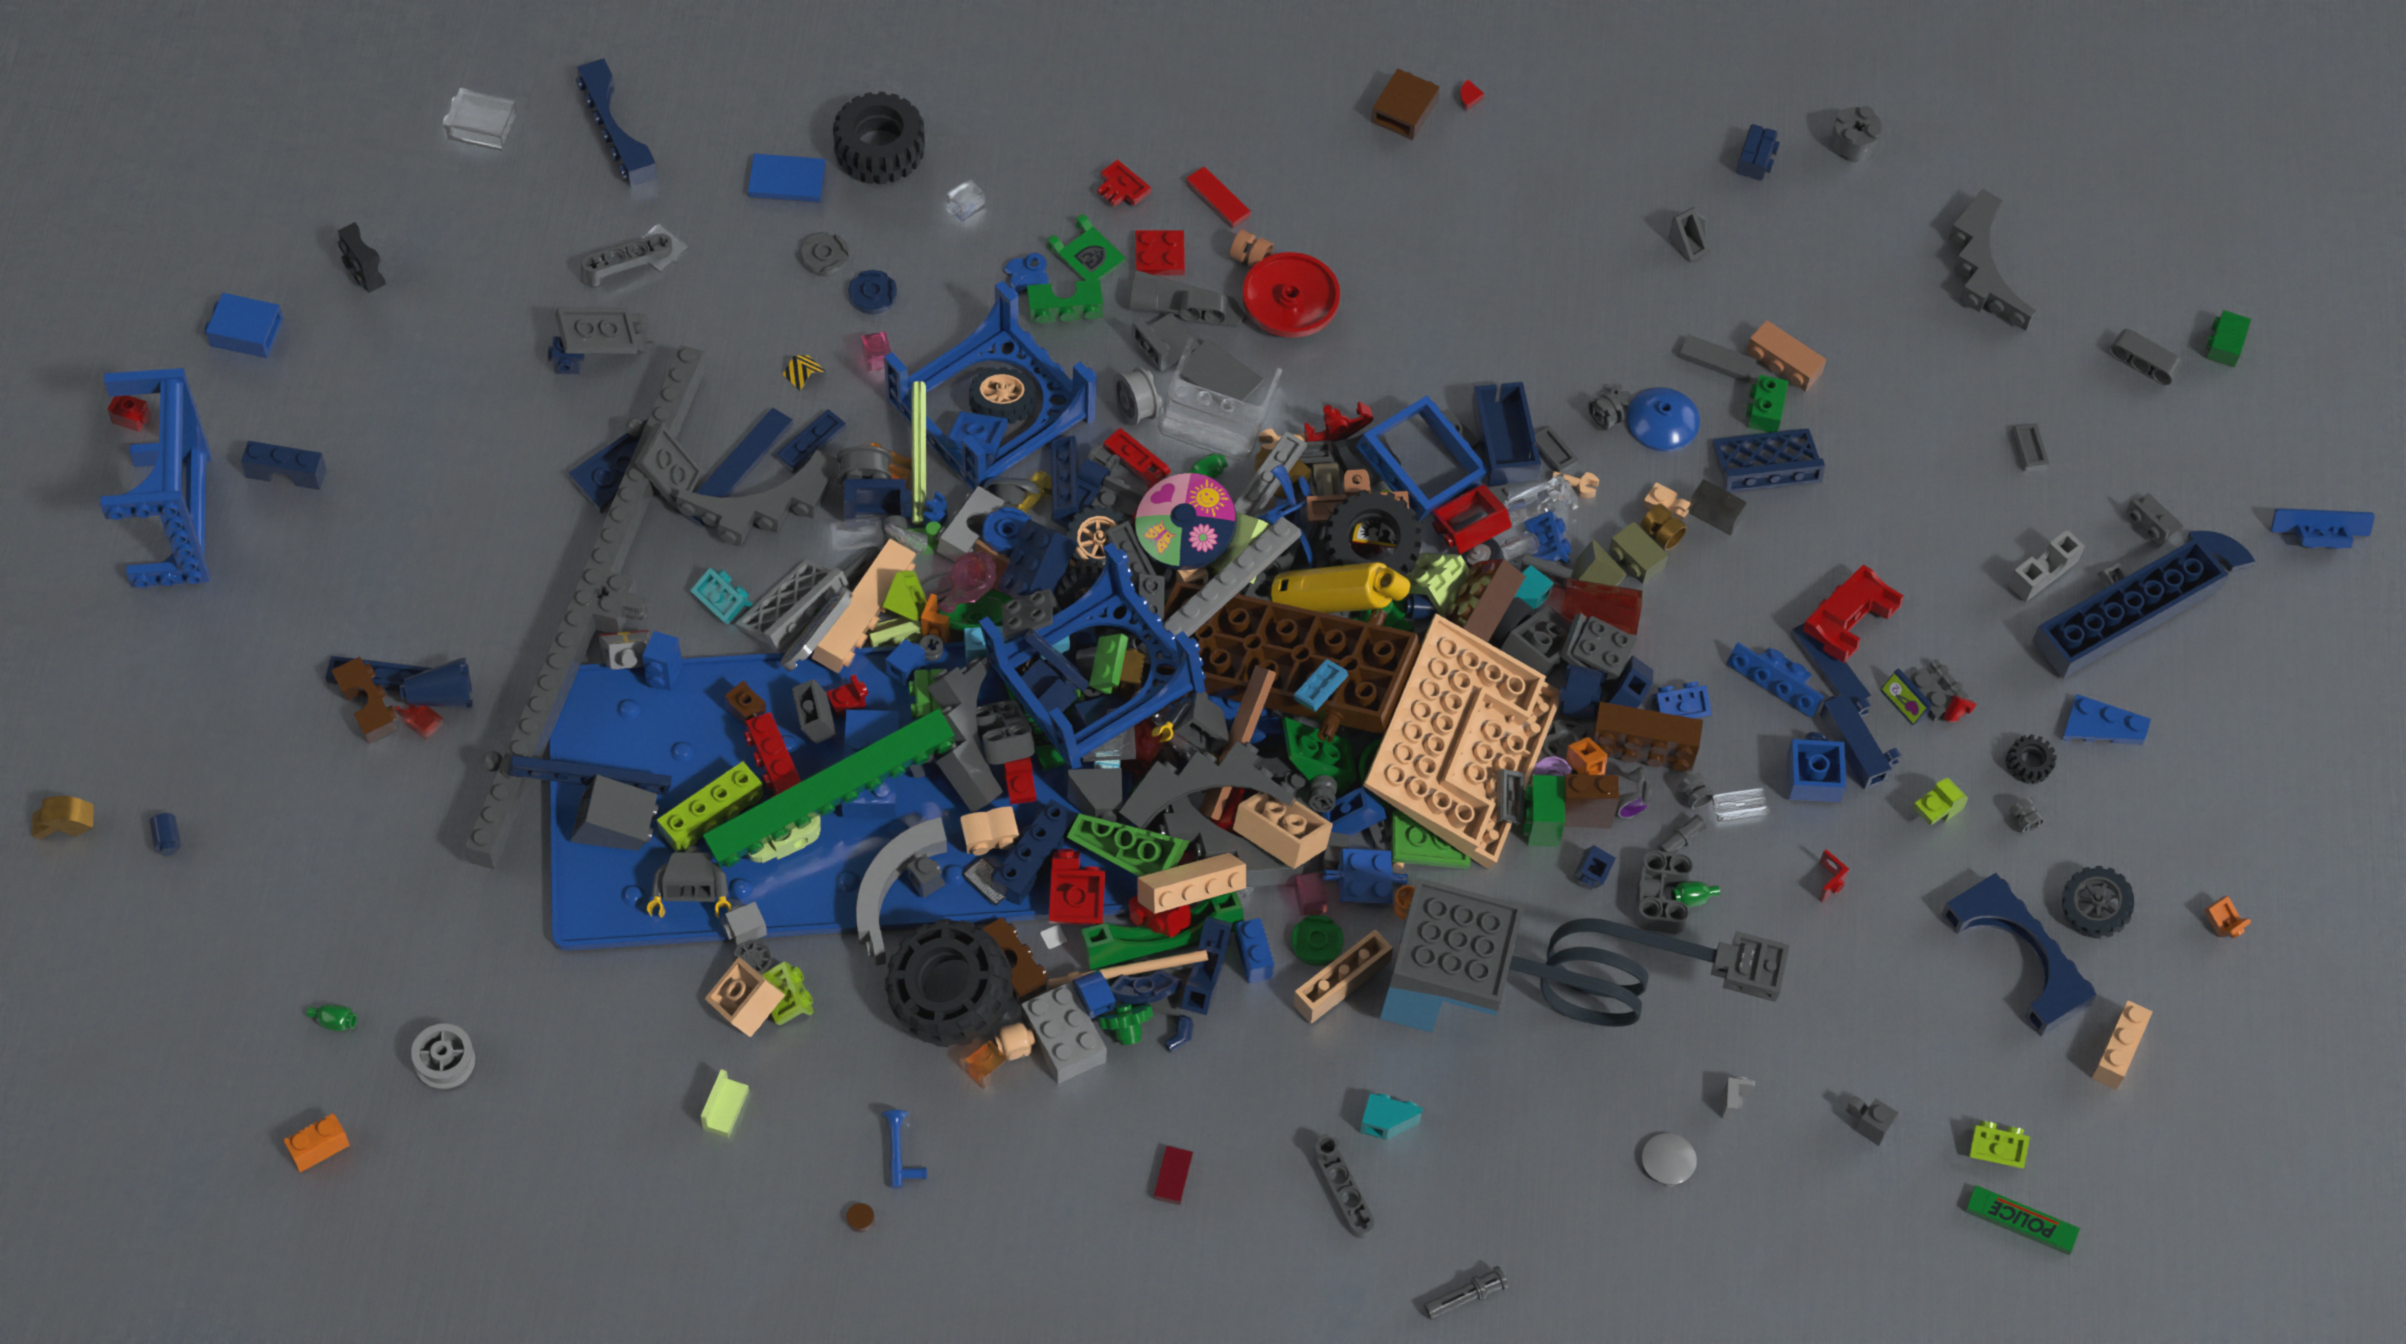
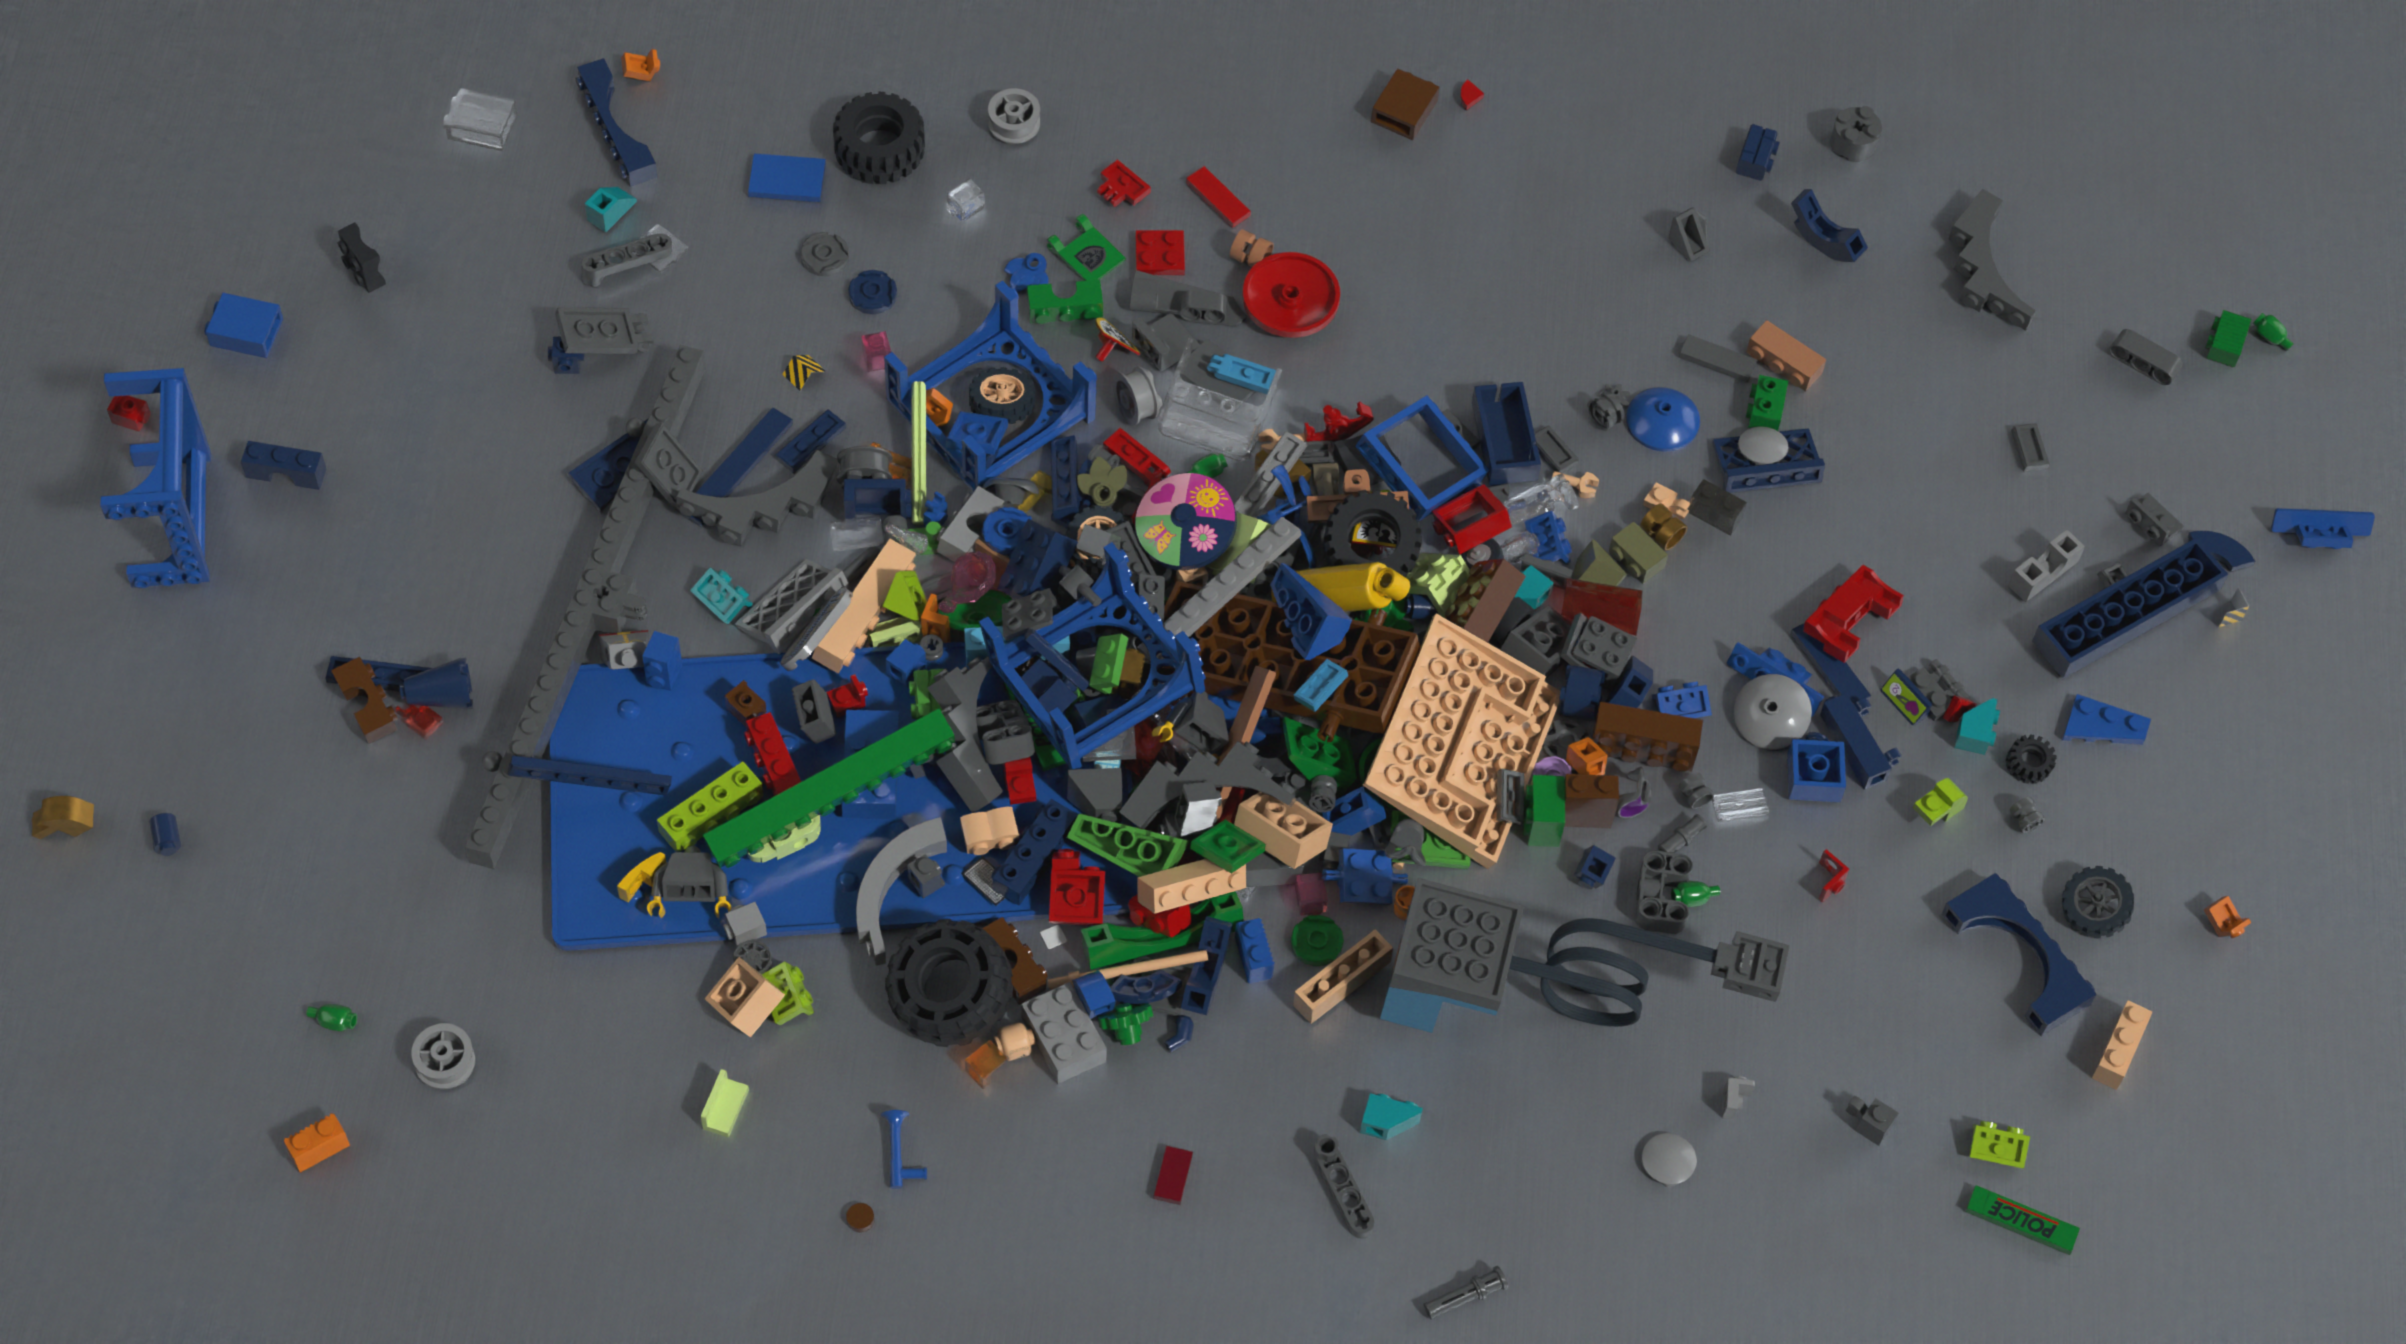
(608, 206): none -> teal slope
(614, 815): dark grey slope -> none
(640, 66): none -> orange bracket
(641, 873): none -> yellow slope
(938, 407): none -> orange bracket
(1014, 116): none -> light grey wheel
(1078, 583): none -> dark grey piece
(1094, 539): none -> dark grey arch
(1103, 478): none -> olive plate
(1110, 337): none -> shield
(1197, 808): none -> dark grey brick
(1228, 846): none -> green tile
(1242, 372): none -> dark azure hinge
(1310, 614): none -> blue wedge
(1410, 837): none -> dark grey piece
(1763, 445): none -> light grey dish
(1776, 728): none -> light grey dish
(1823, 234): none -> dark blue arch
(1976, 727): none -> teal slope
(2241, 607): none -> sticker
(2272, 331): none -> green plant

